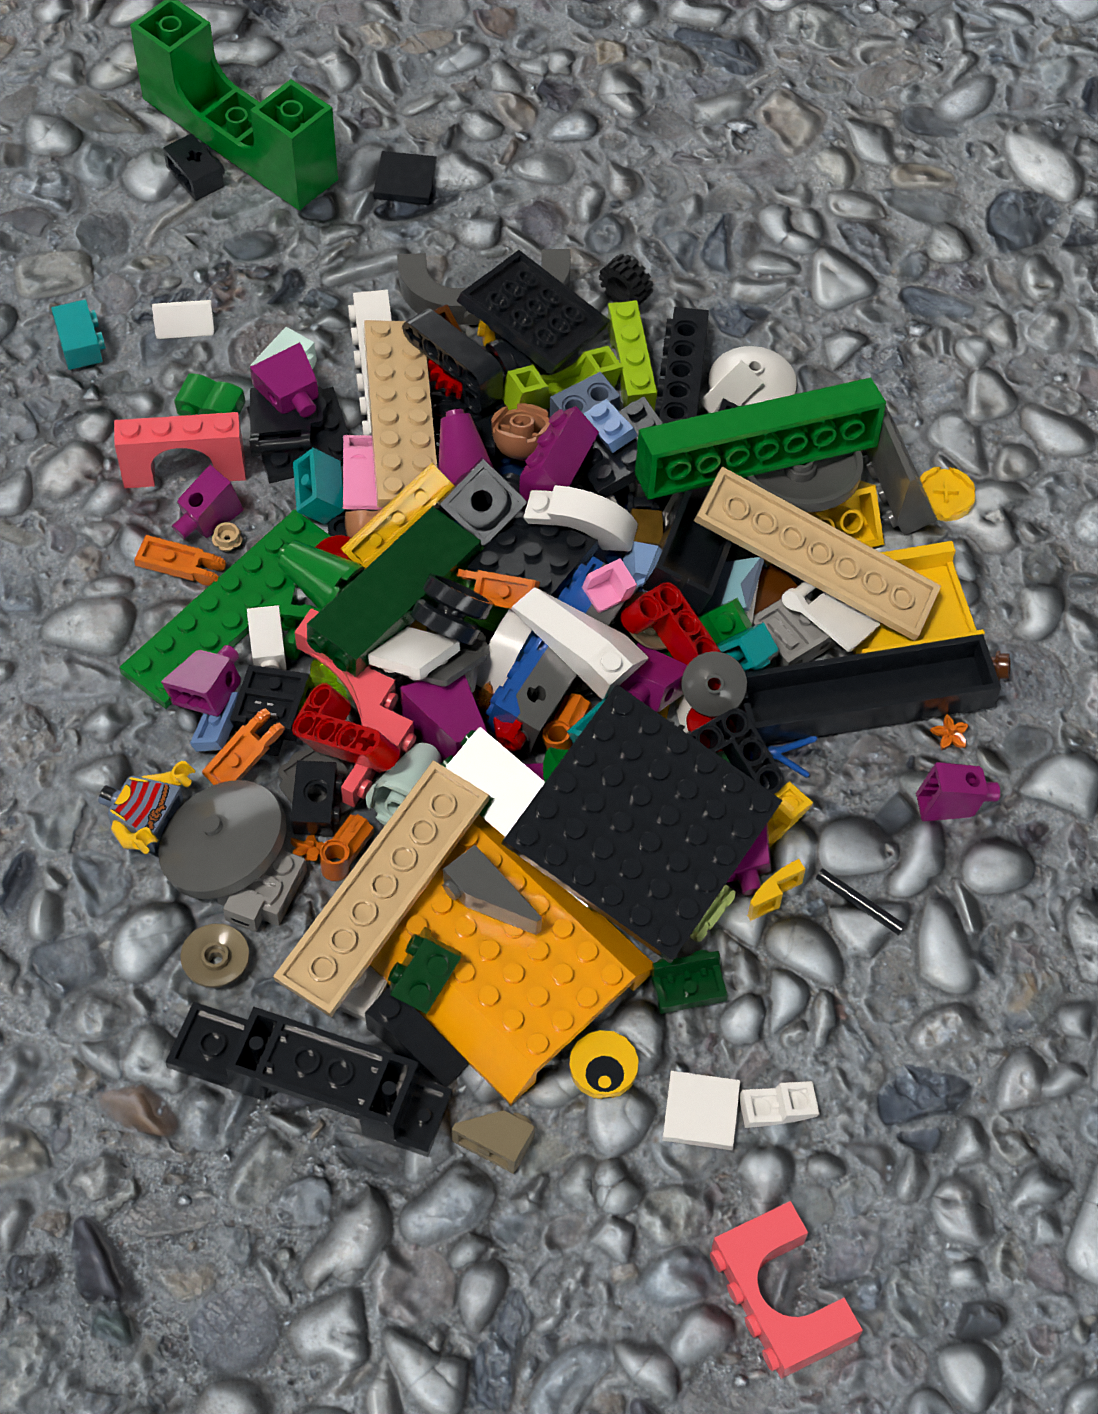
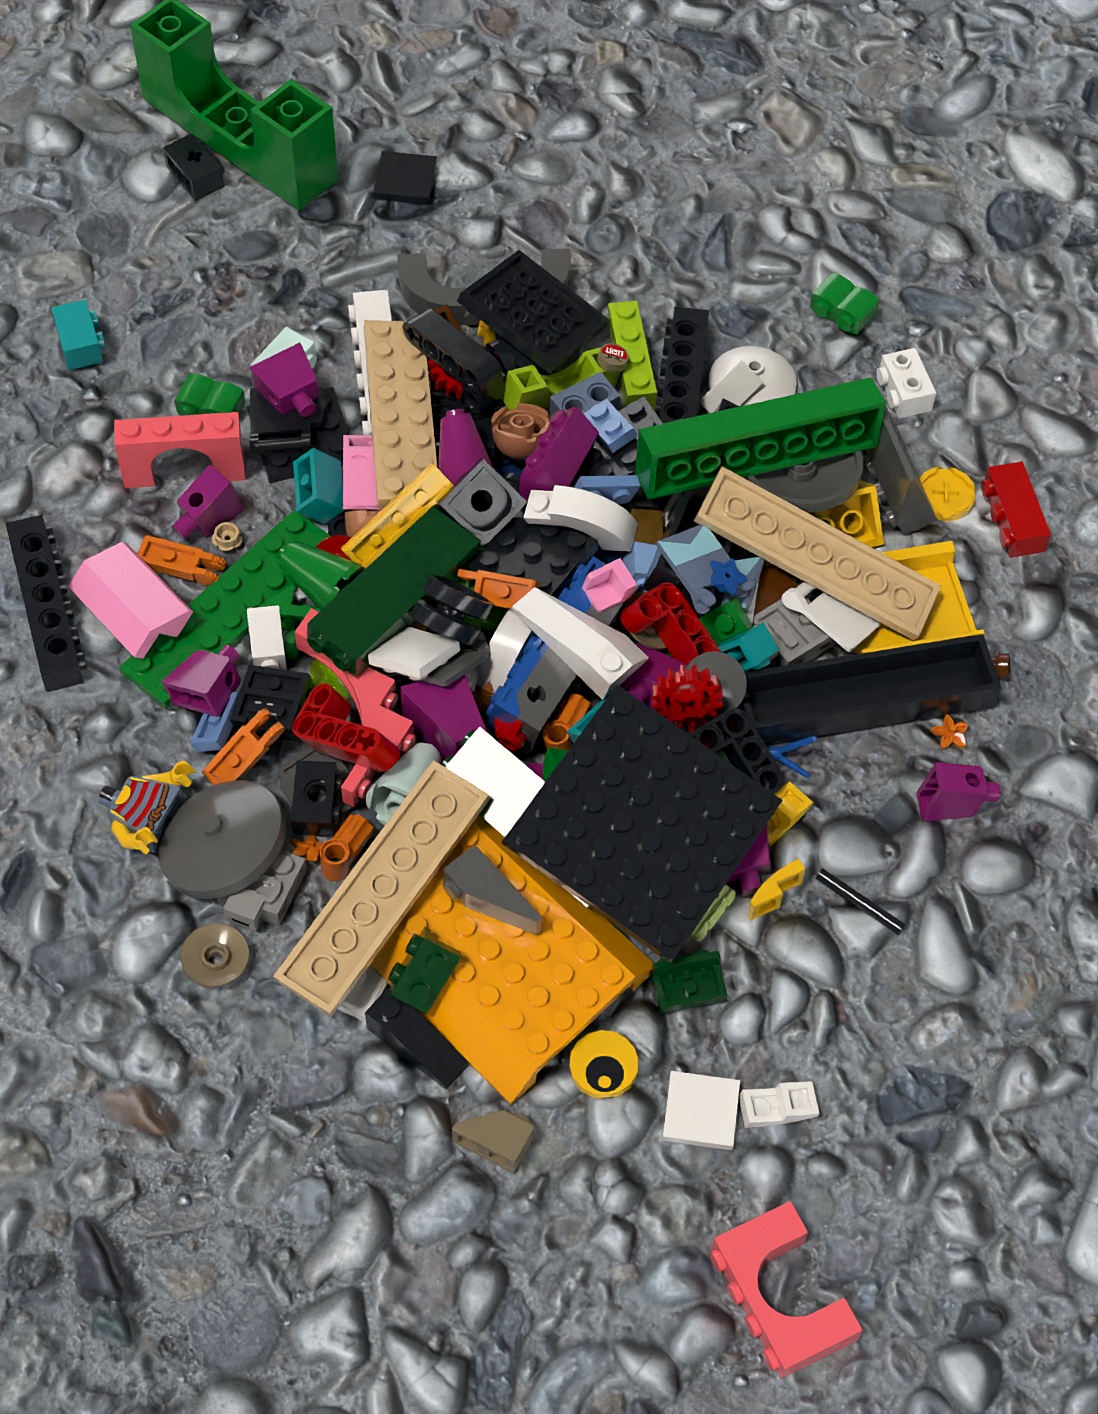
(61, 669): none -> black brick
(129, 598): none -> bright pink slope
(183, 319): white slope -> none
(314, 1067): black bracket -> none
(612, 357): none -> dark tan tile
(615, 488): none -> medium blue plate
(625, 280): black tyre -> none
(687, 695): none -> red gear
(690, 559): none -> sand blue flag
(723, 583): none -> blue plate
(844, 303): none -> green brick
(906, 383): none -> white brick
(1015, 509): none -> red brick

